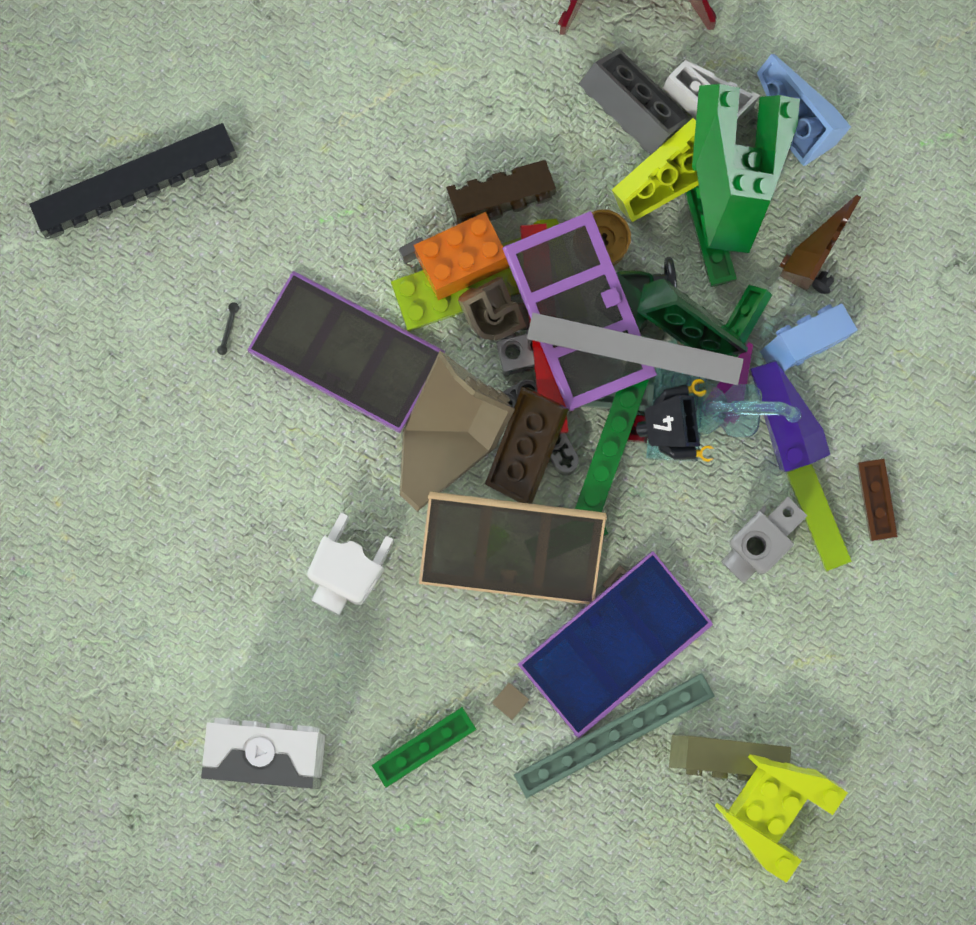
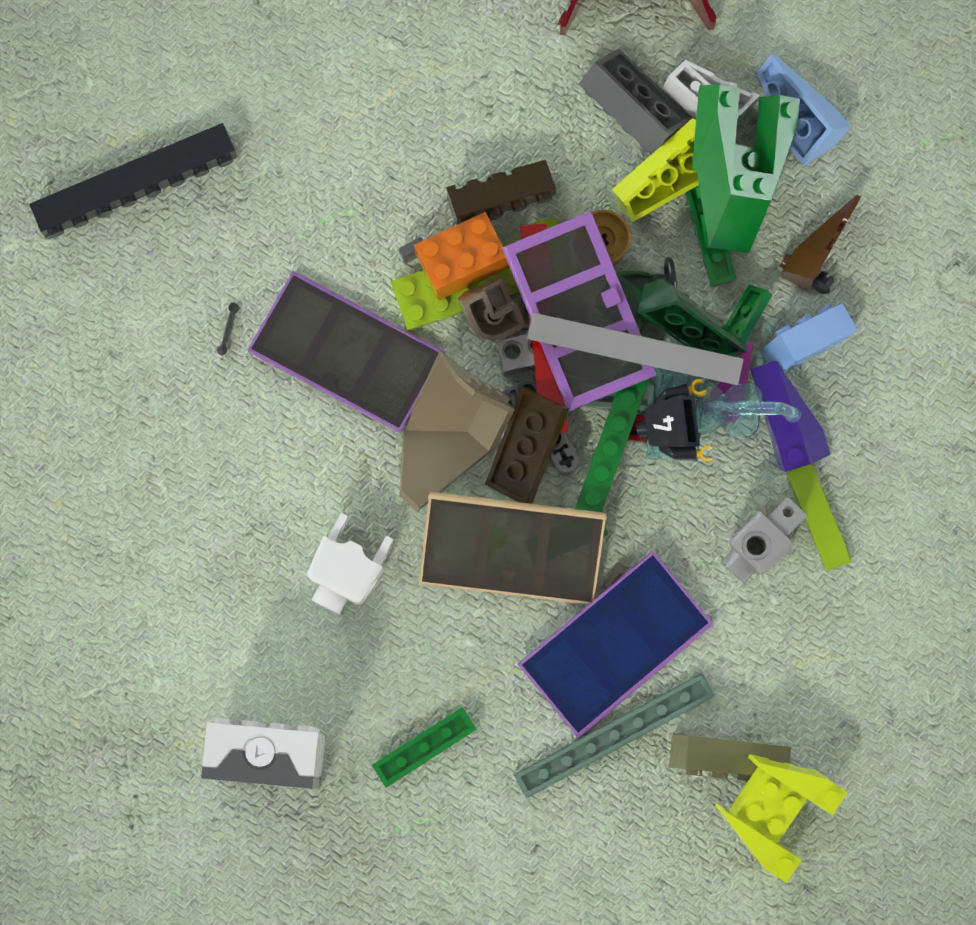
(510, 701): dark tan tile -> none
(877, 500): reddish brown plate -> none

